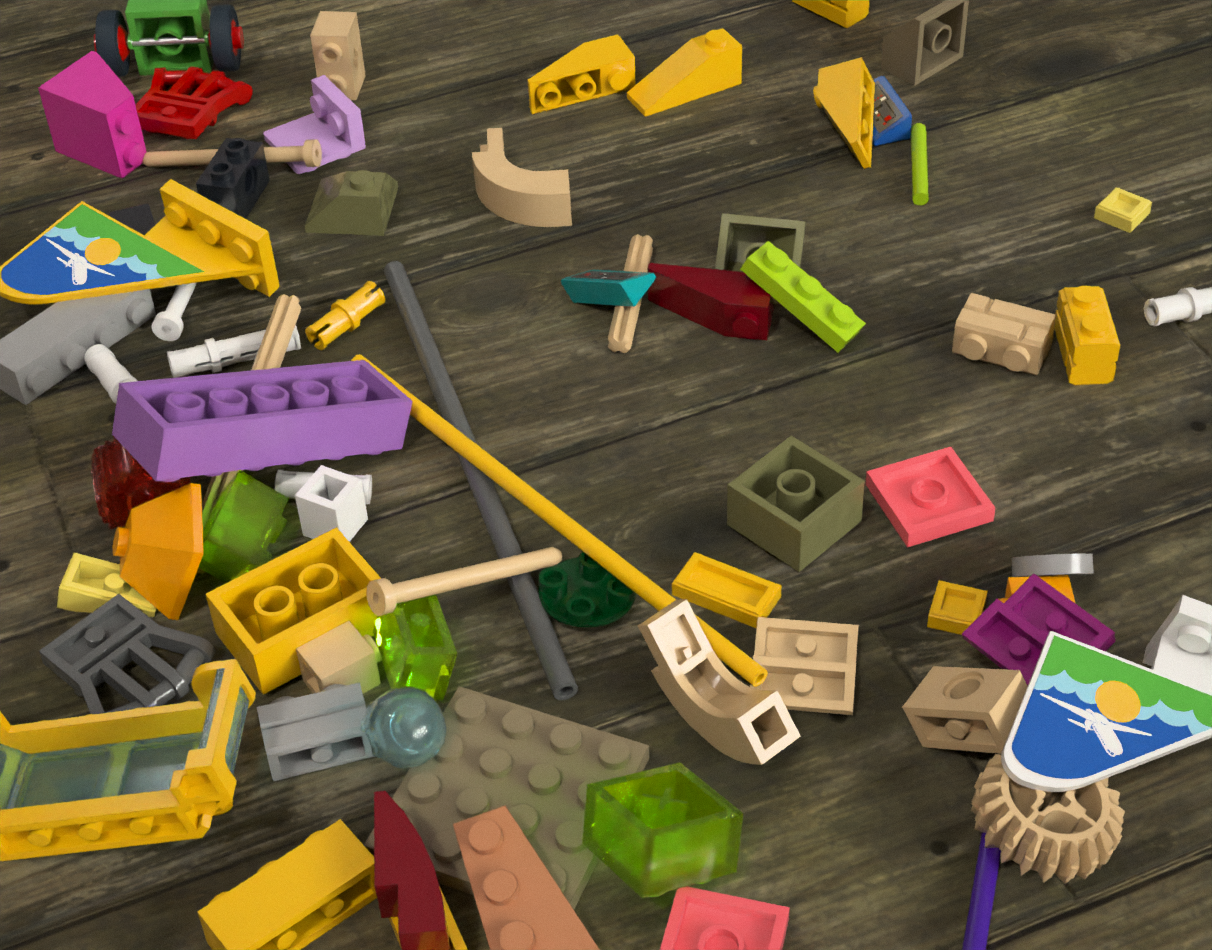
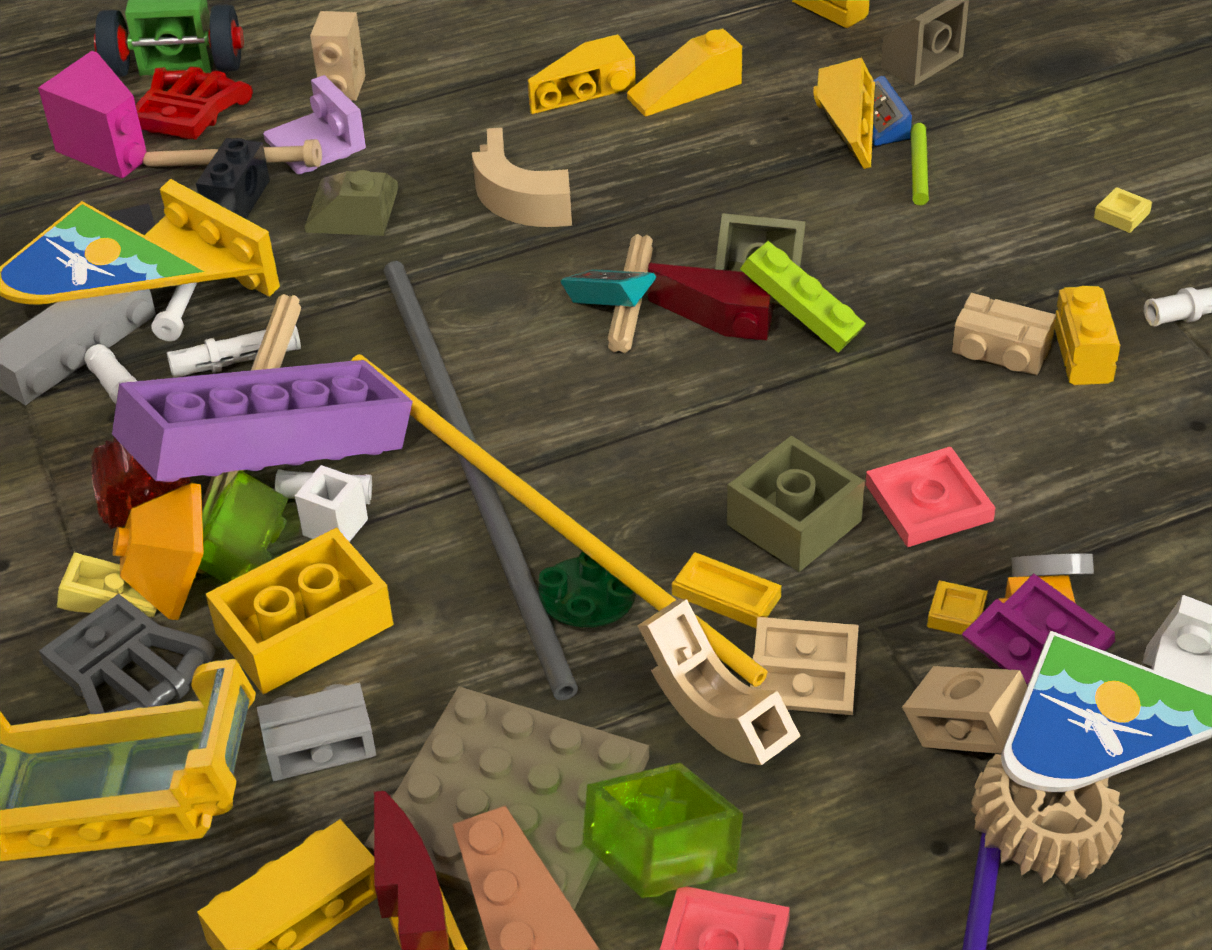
(340, 658): tan brick -> none
(345, 315): yellow pin -> none
(384, 596): tan bar -> none
(404, 727): clear light blue hair -> none
(416, 646): clear neon green brick -> none

